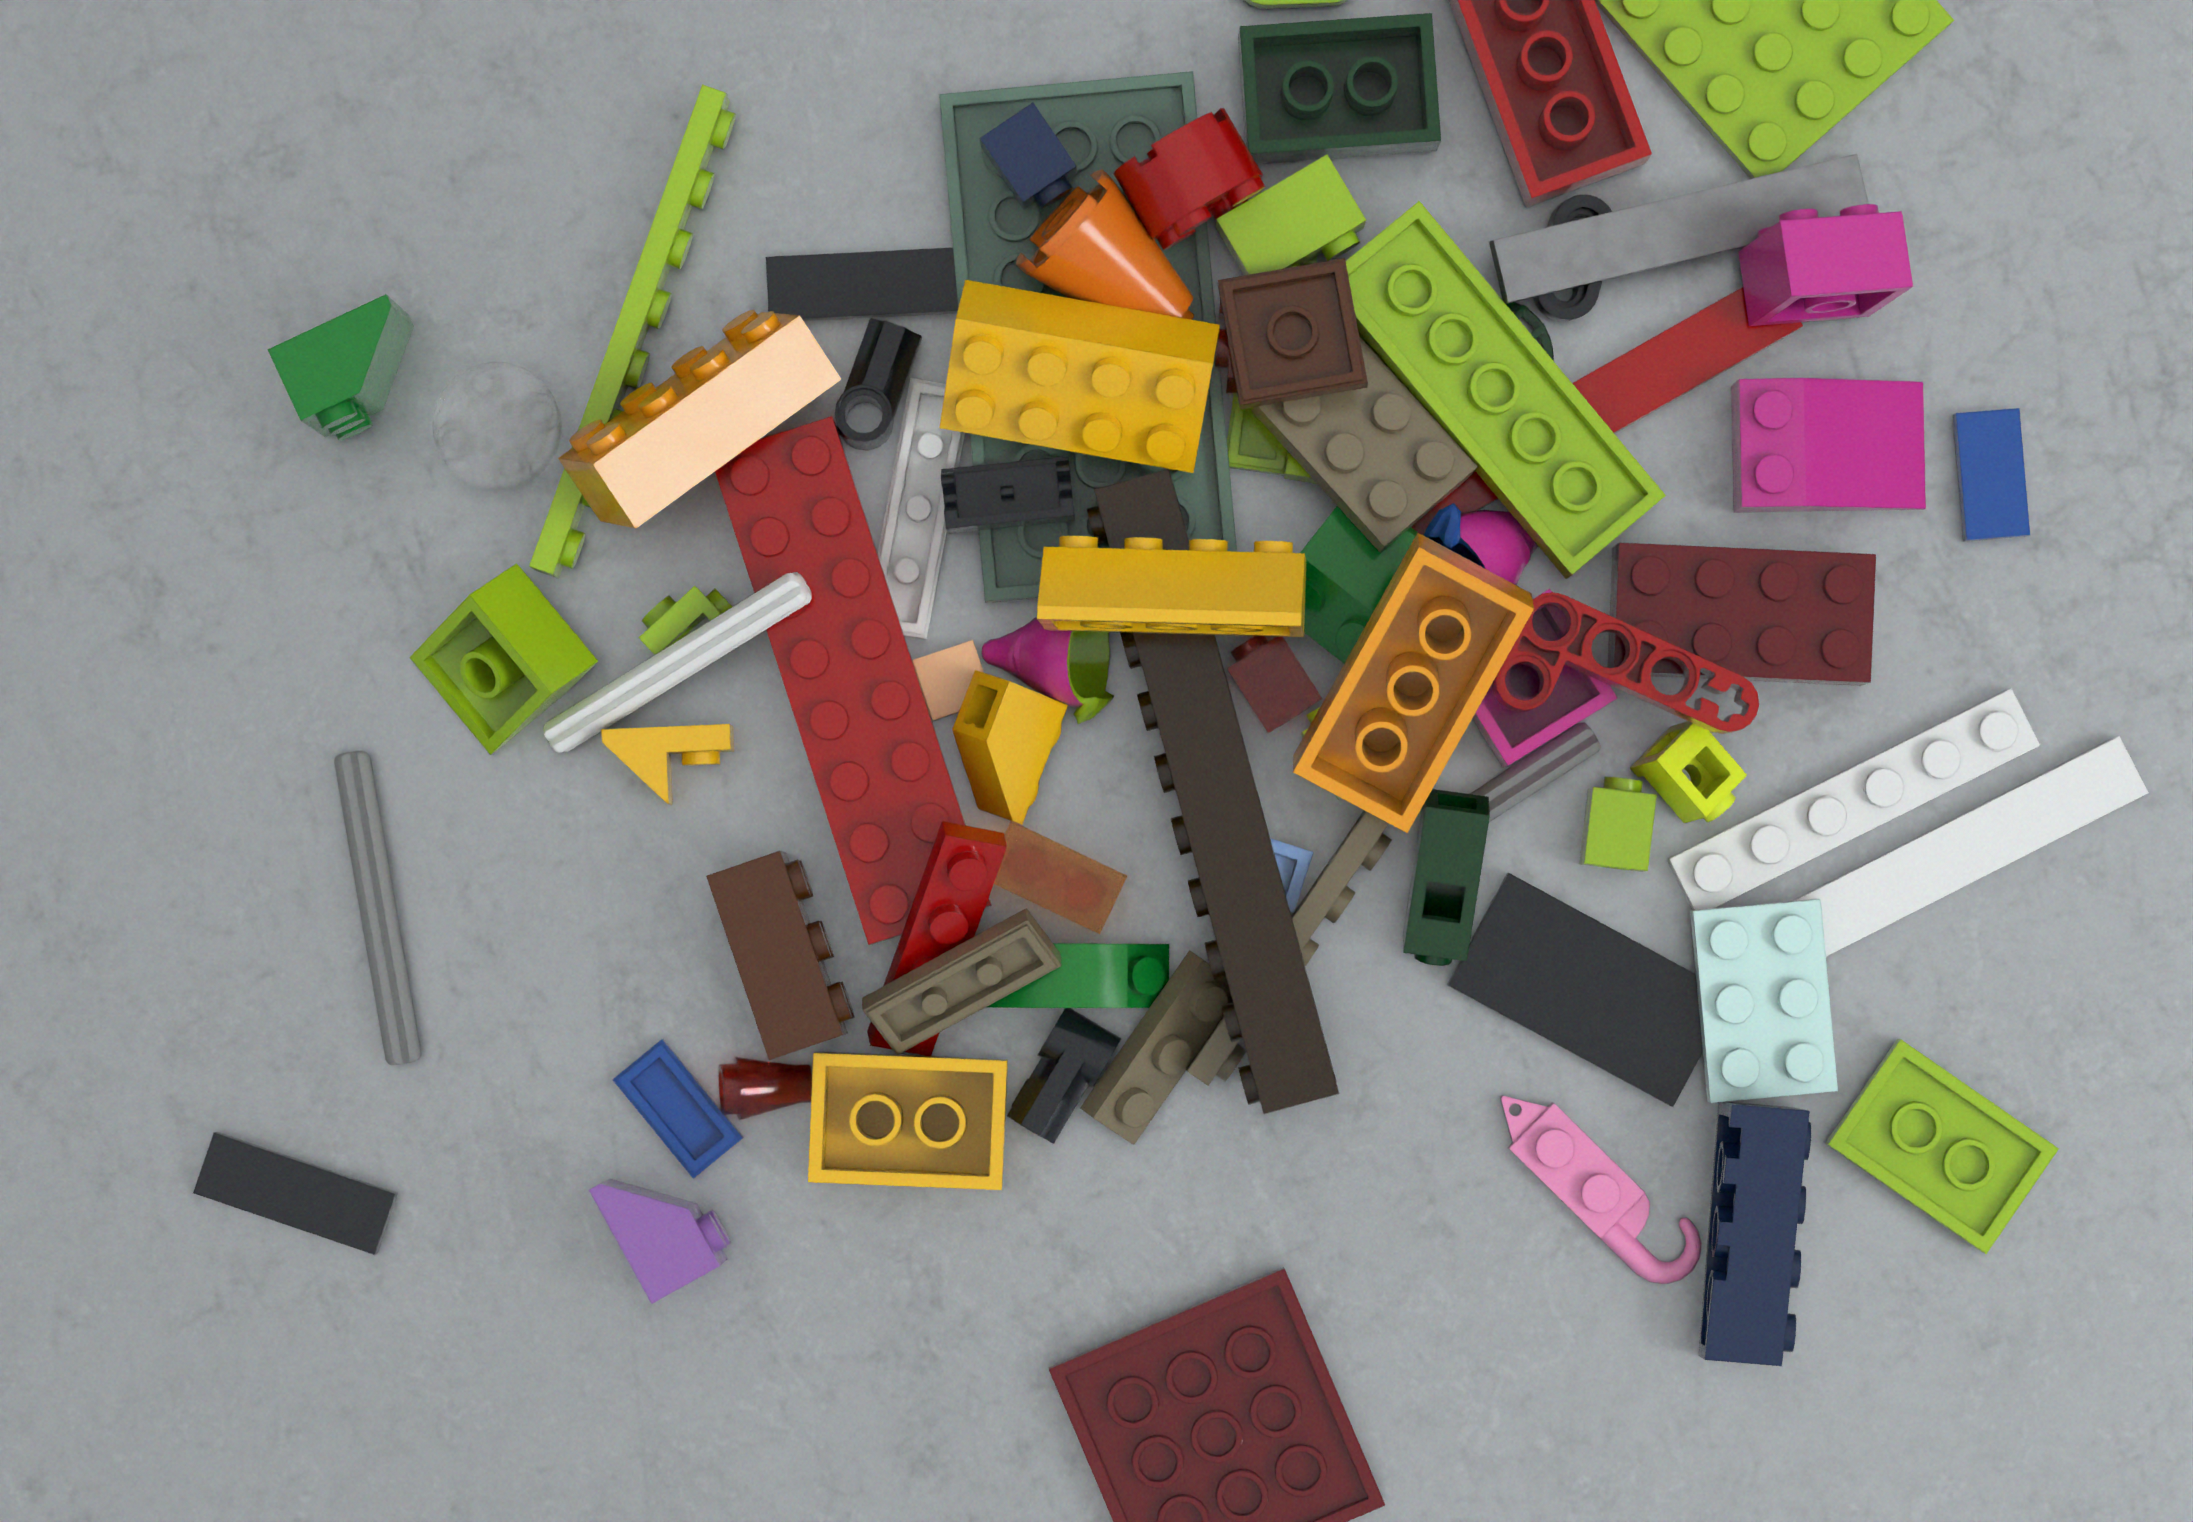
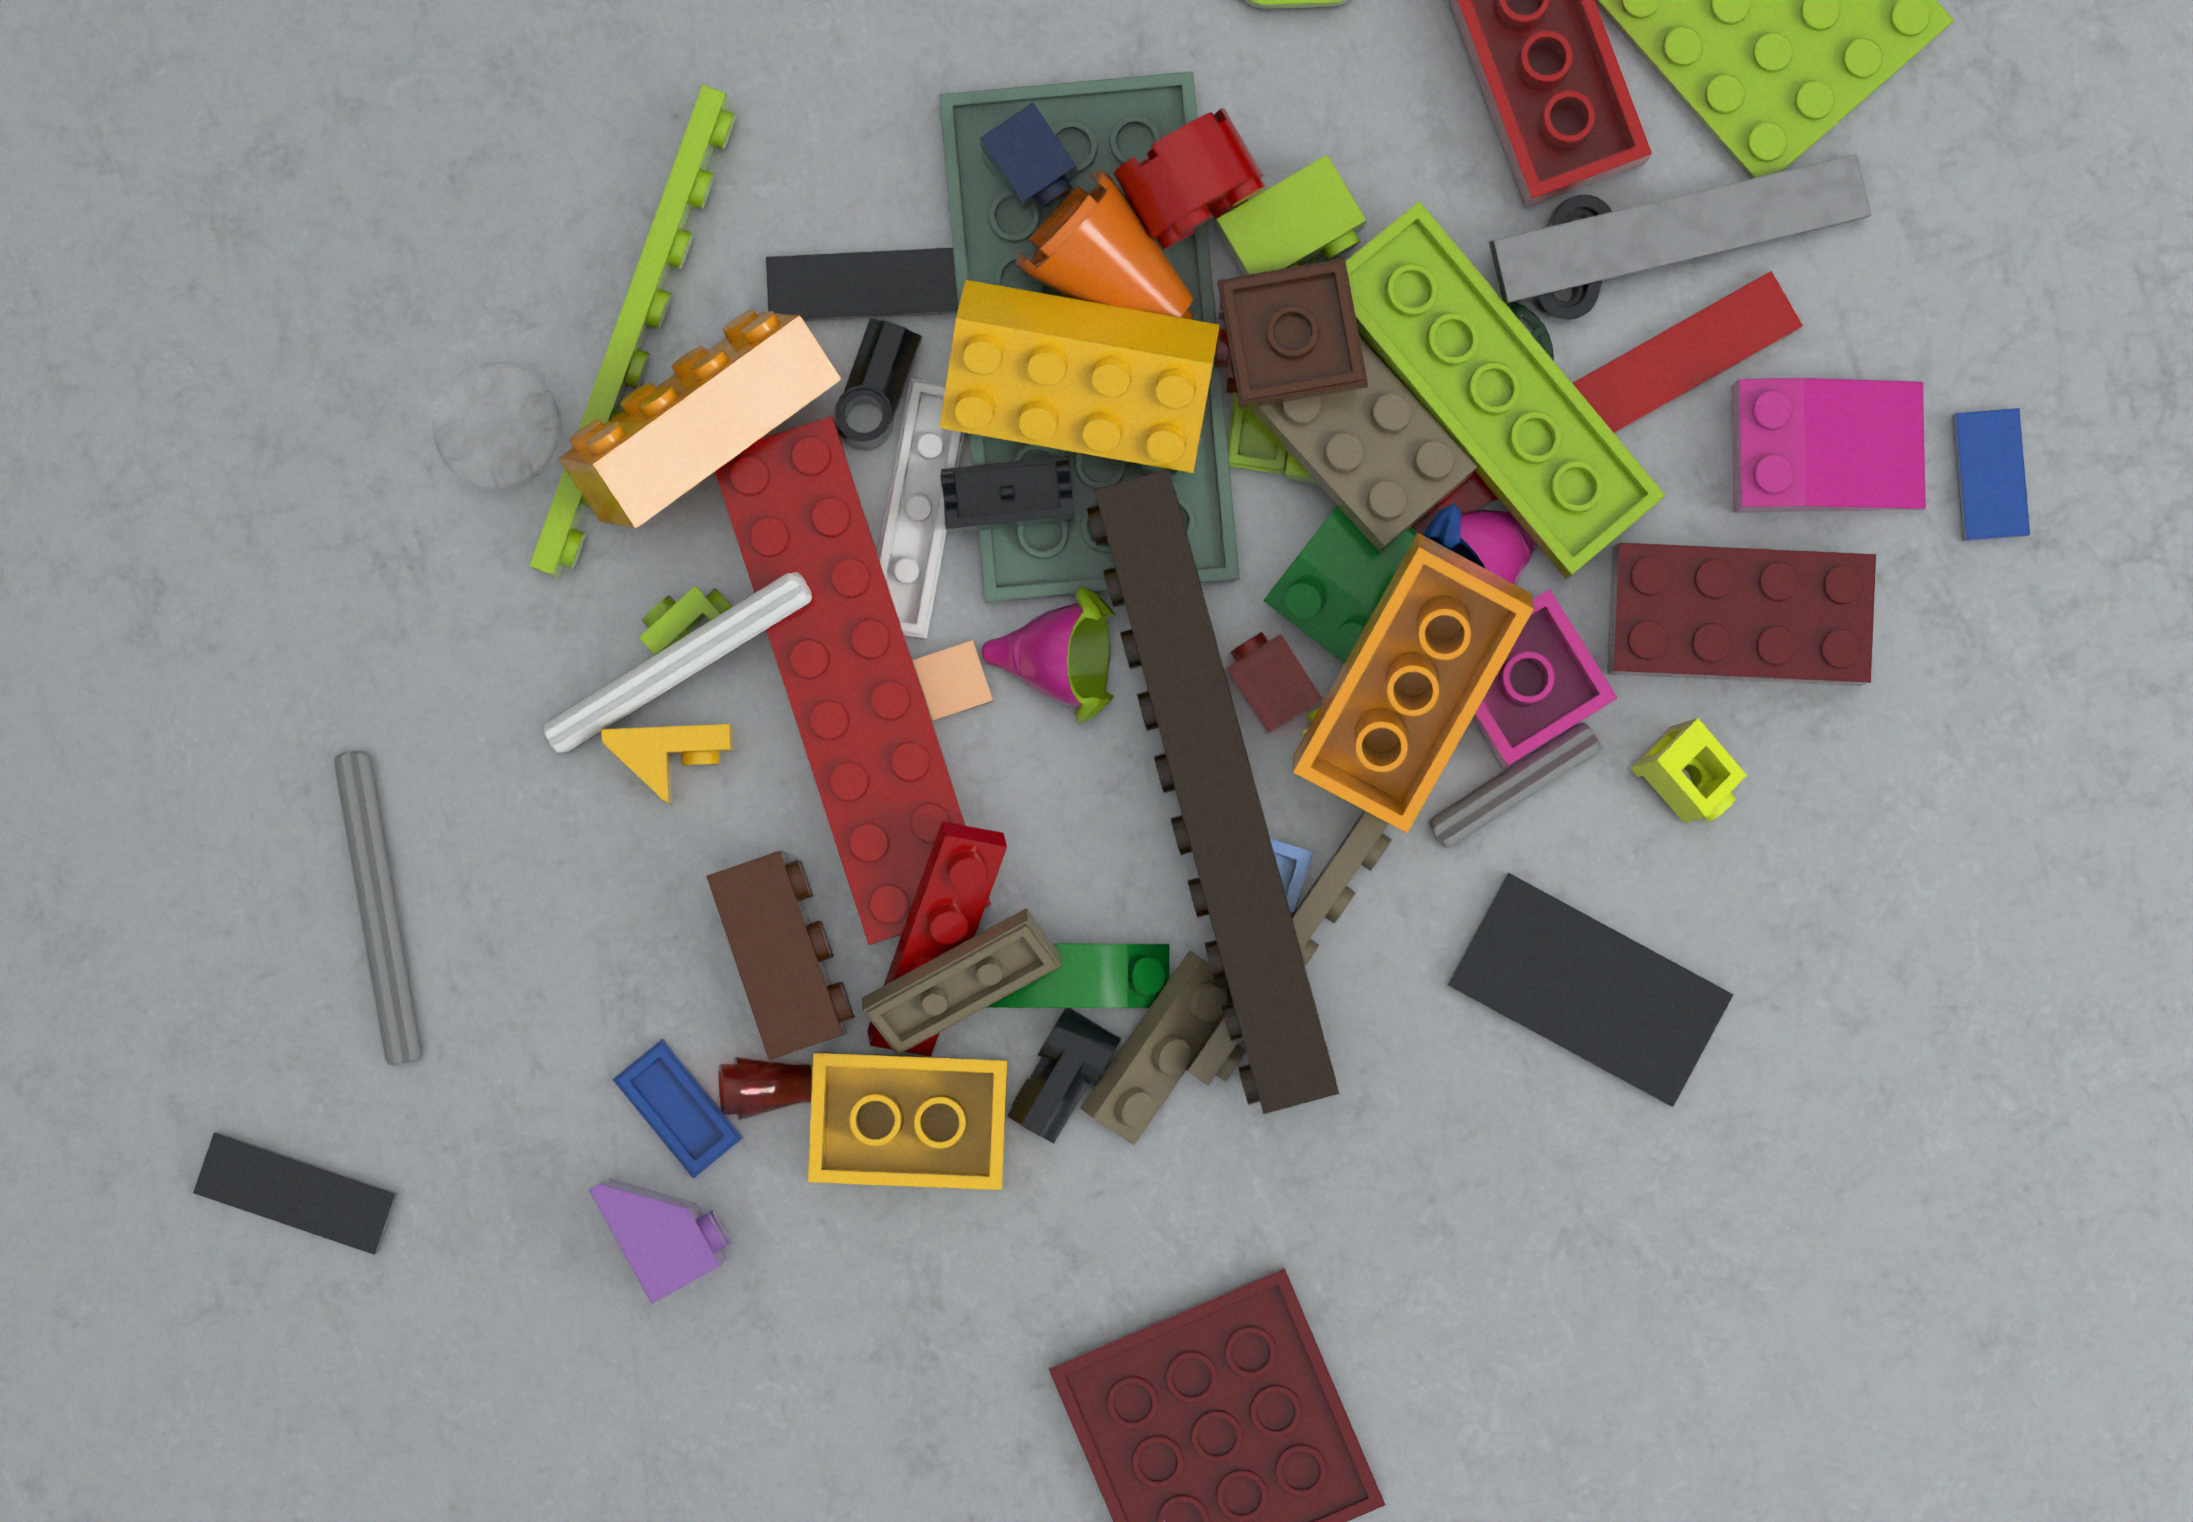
(344, 367): green slope -> none
(503, 658): lime slope -> none
(1005, 742): yellow slope -> none
(1058, 878): clear orange brick -> none
(1172, 589): yellow slope -> none
(1339, 88): dark green brick -> none
(1446, 877): dark green brick -> none
(1593, 1188): bright pink plate -> none
(1618, 825): lime brick -> none
(1631, 675): red beam -> none
(1753, 1233): dark blue wedge -> none
(1764, 1000): light aqua plate -> none
(1825, 266): dark pink brick -> none
(1853, 802): white plate -> none
(1942, 1146): lime plate -> none
(1977, 843): white tile -> none

